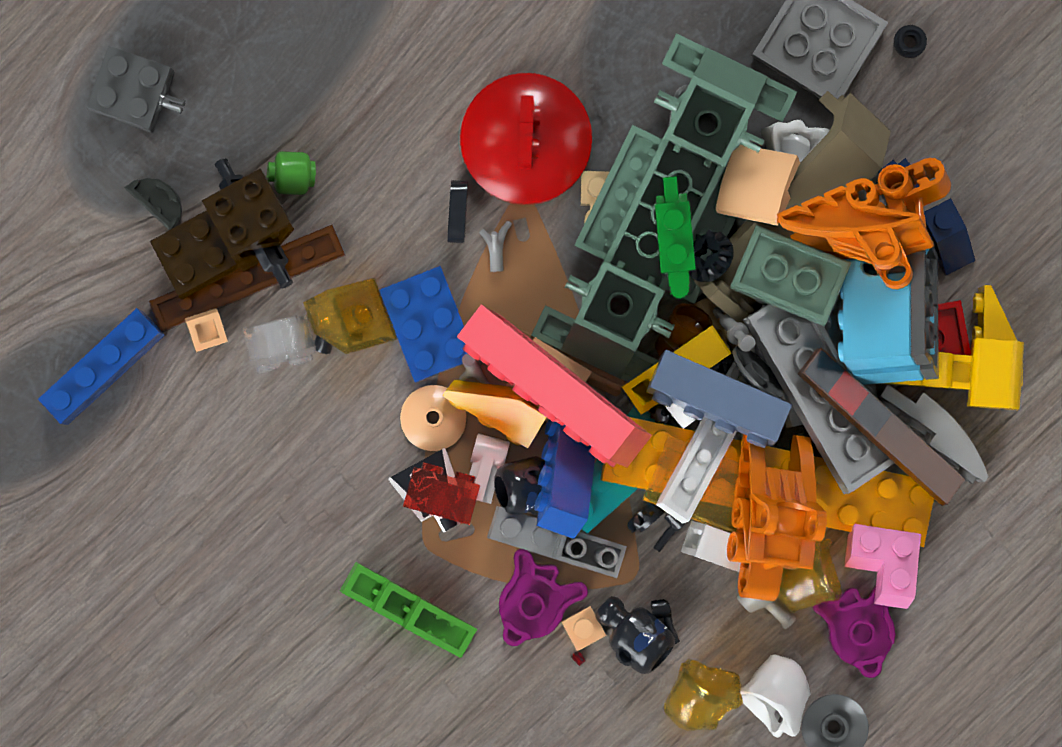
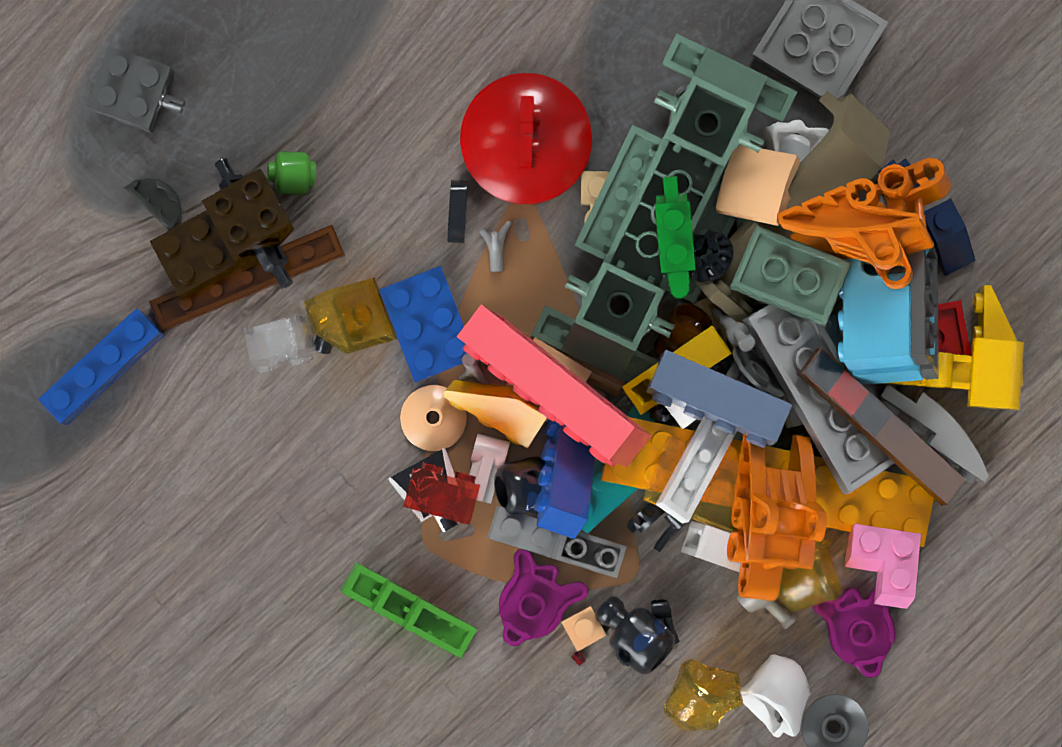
(206, 330): light nougat plate -> none
(914, 32): black plate -> none

